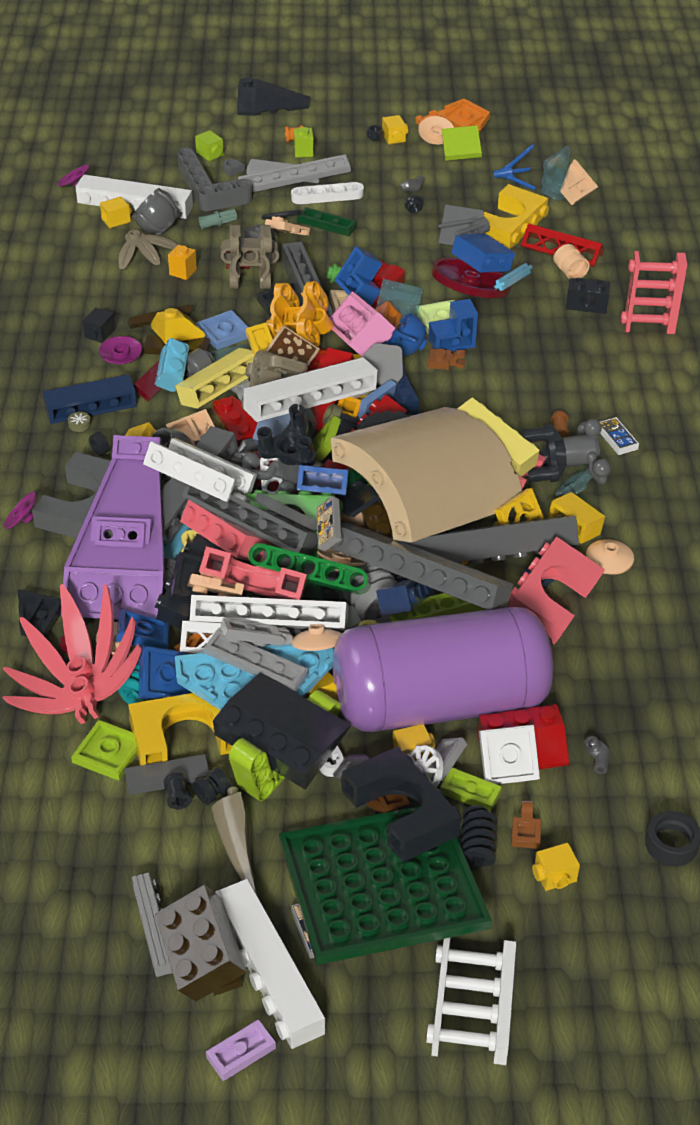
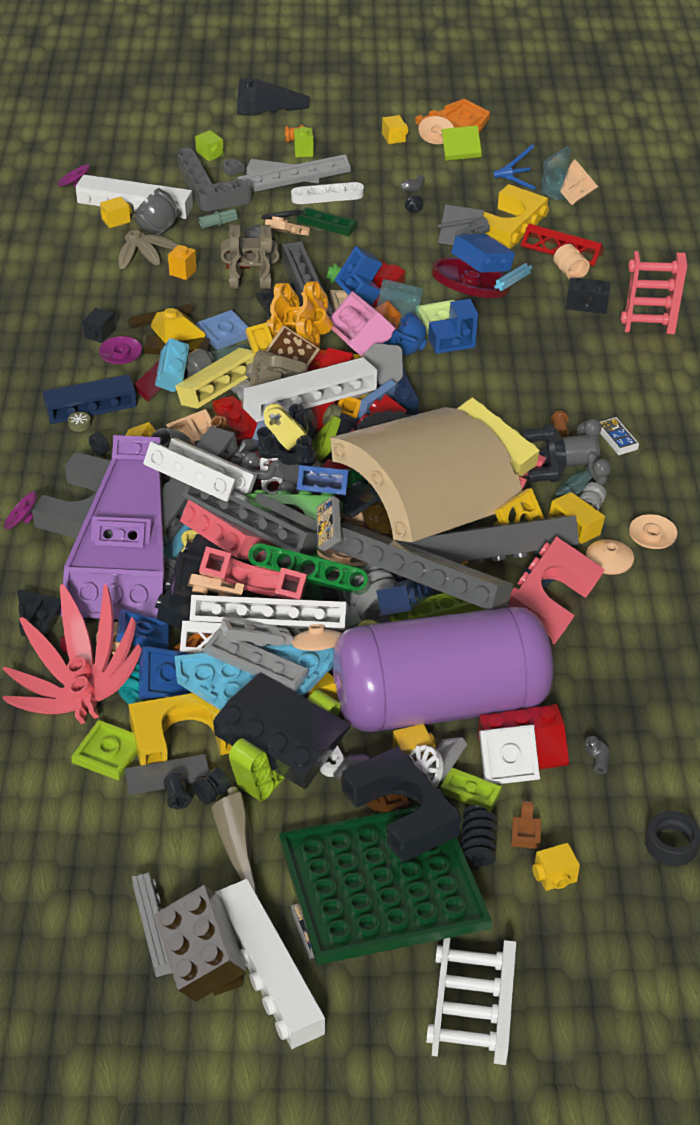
(221, 422): none -> dark orange pin
(240, 1050): lavender plate -> none
(286, 428): none -> light yellow piece
(375, 132): black plate -> none
(444, 359): dark orange plate -> none
(594, 495): none -> light grey wheel
(653, 531): none -> light nougat dish

